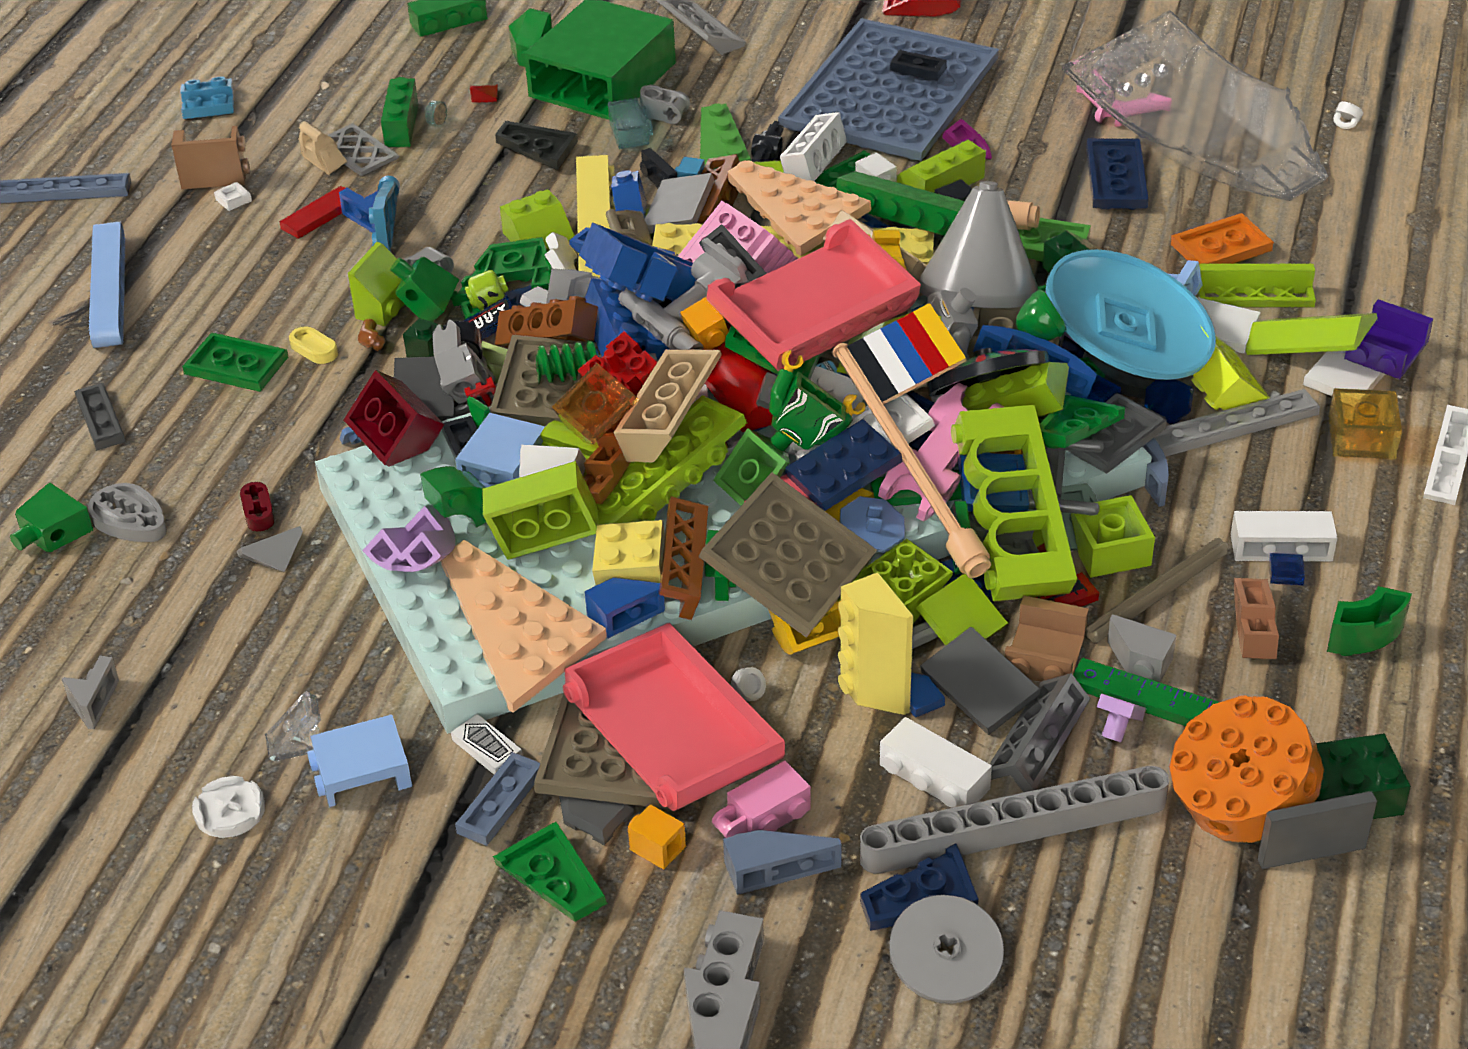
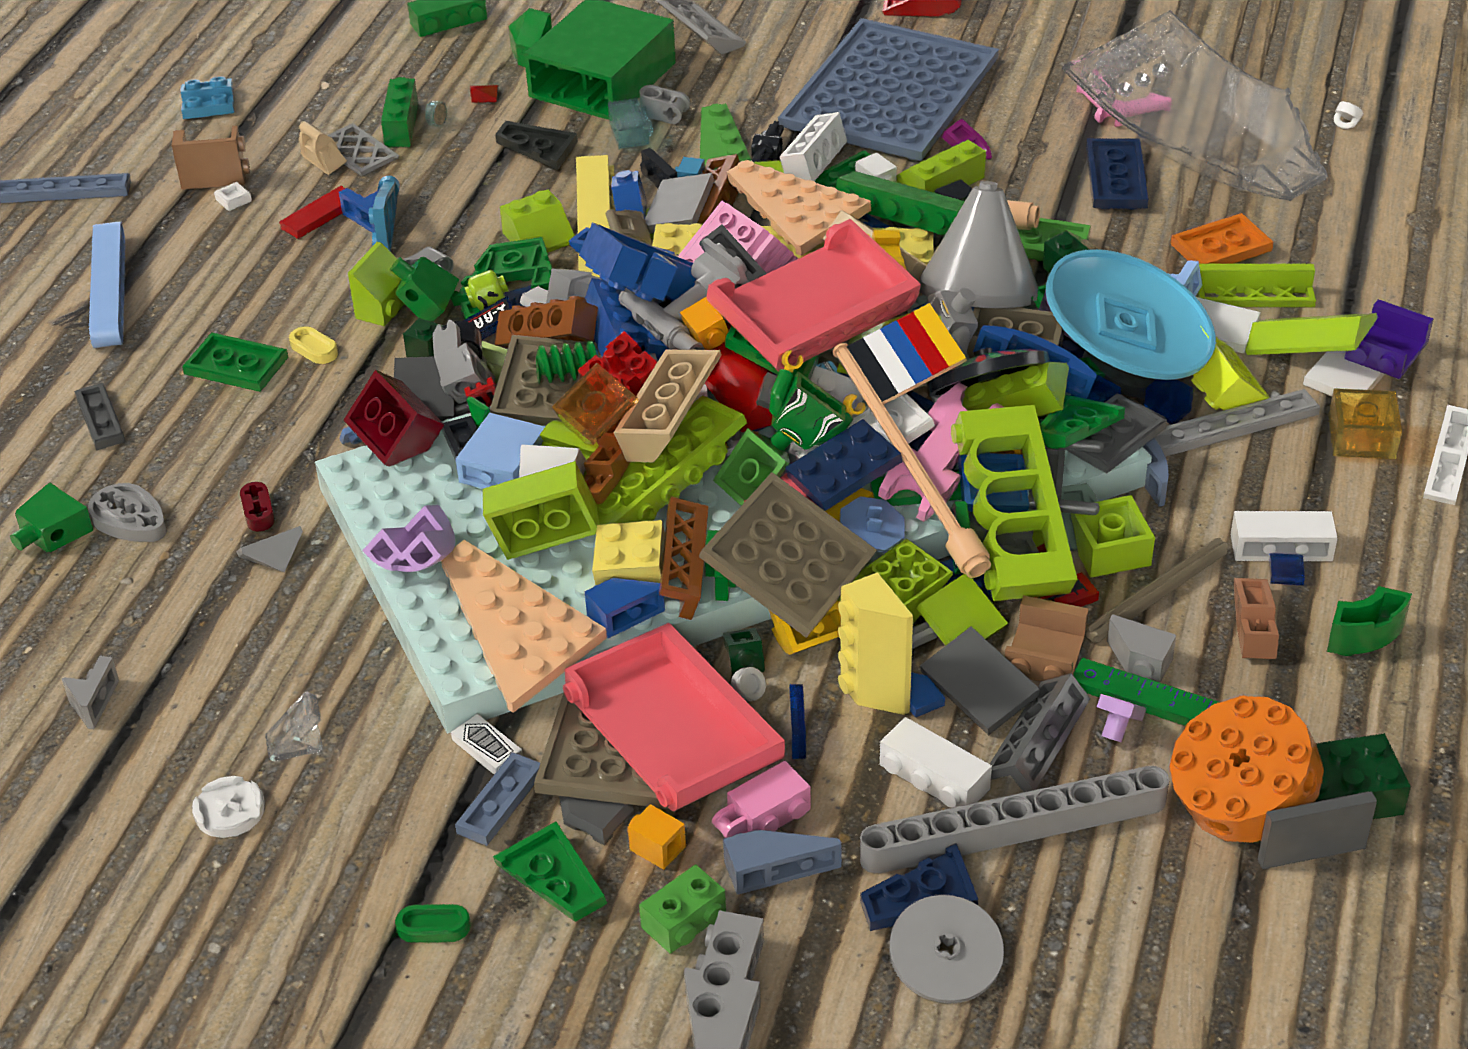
(358, 757): light blue panel -> none
(369, 337): dark orange arm -> none
(433, 923): none -> green tile
(454, 493): green brick -> none
(561, 253): white tile -> none
(682, 909): none -> bright green brick
(744, 649): none -> dark green bracket
(797, 721): none -> clear blue tile
(918, 65): black plate -> none
(1040, 317): green hat -> none

